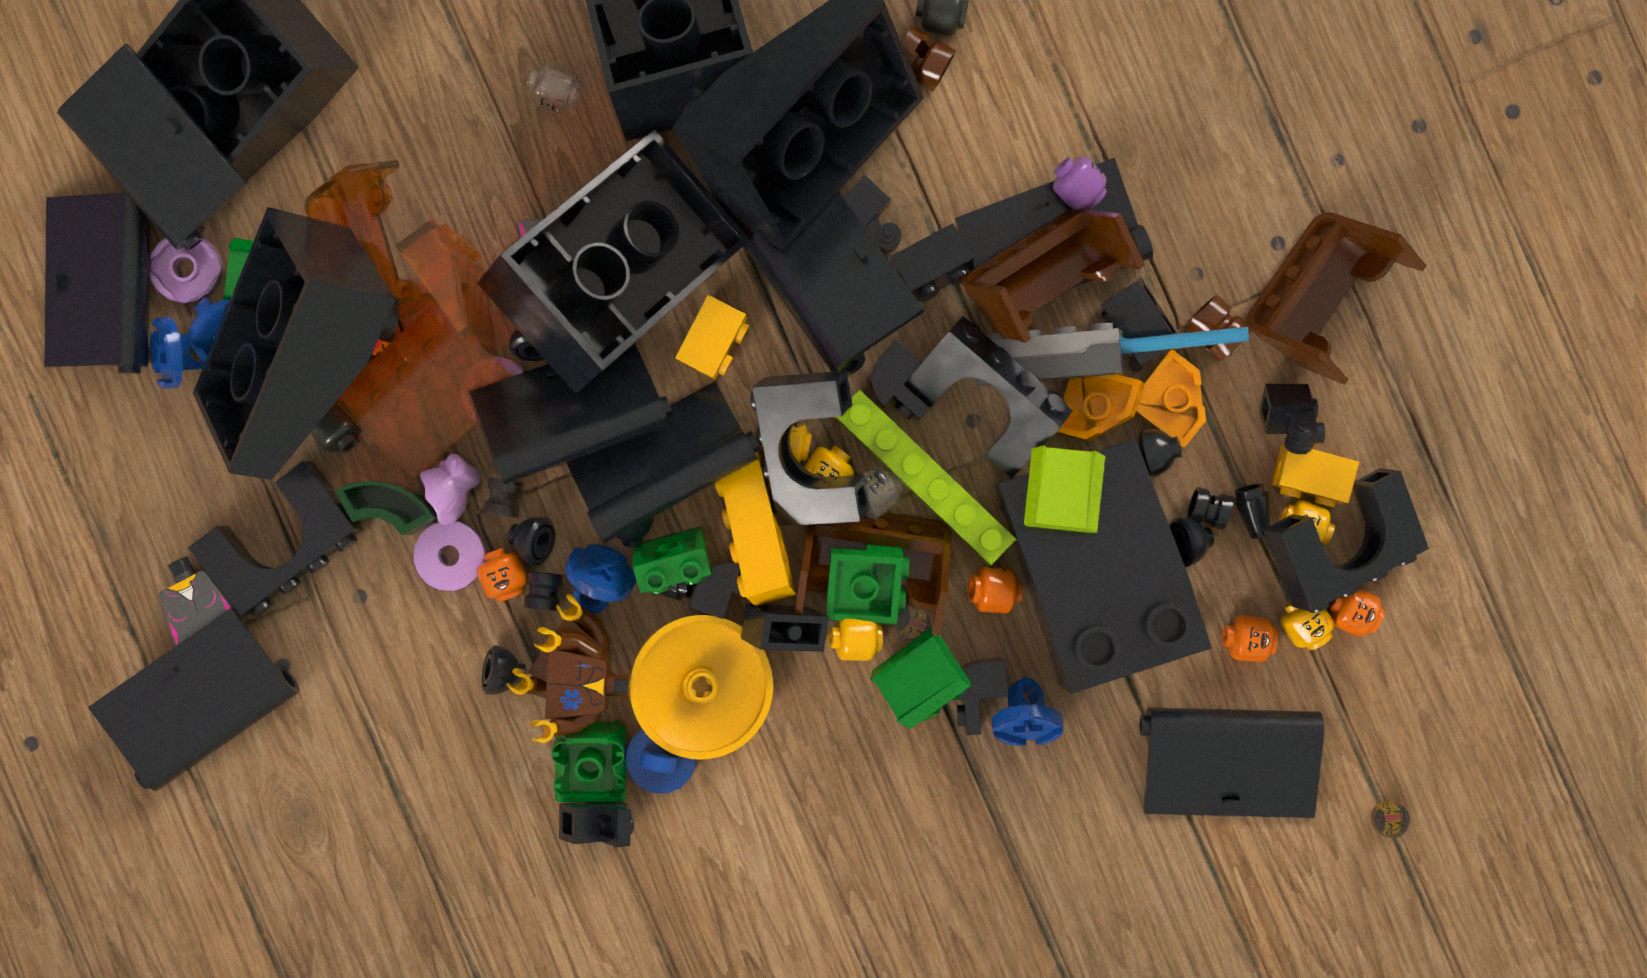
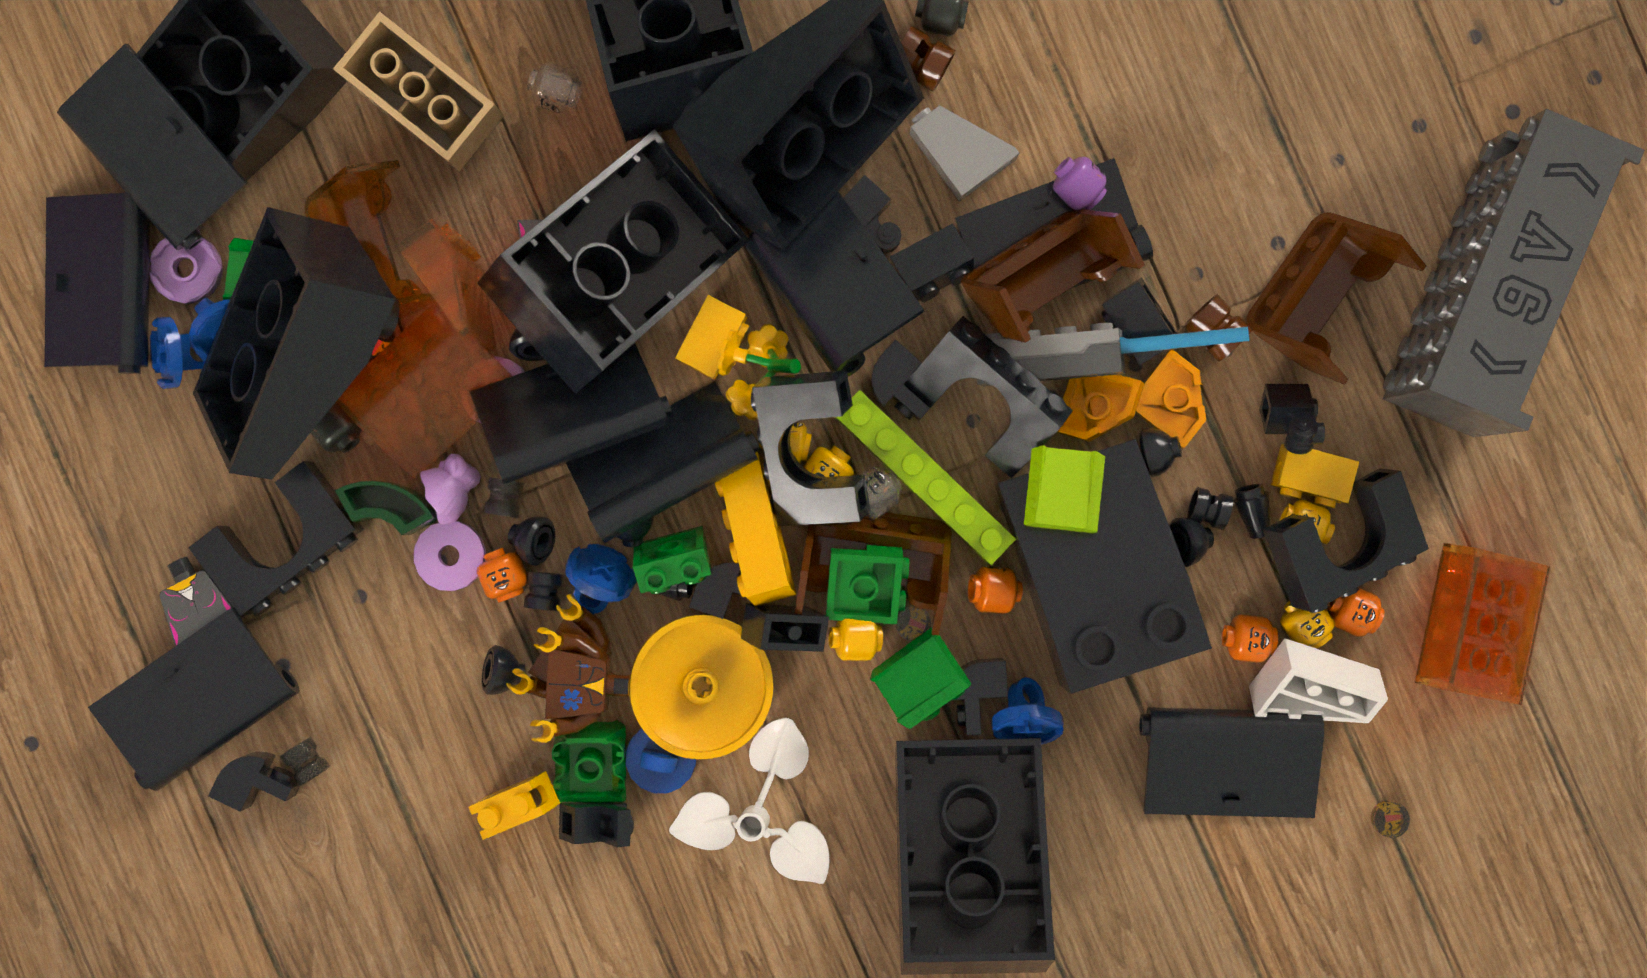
(245, 776): none -> black brick
(299, 755): none -> clear smoke wheel
(419, 91): none -> tan brick
(514, 805): none -> yellow brick
(706, 821): none -> white plant
(765, 349): none -> yellow plant
(960, 150): none -> light grey slope
(972, 857): none -> black slope
(1317, 683): none -> white wedge
(1482, 623): none -> clear orange slope
(1506, 274): none -> dark grey piece

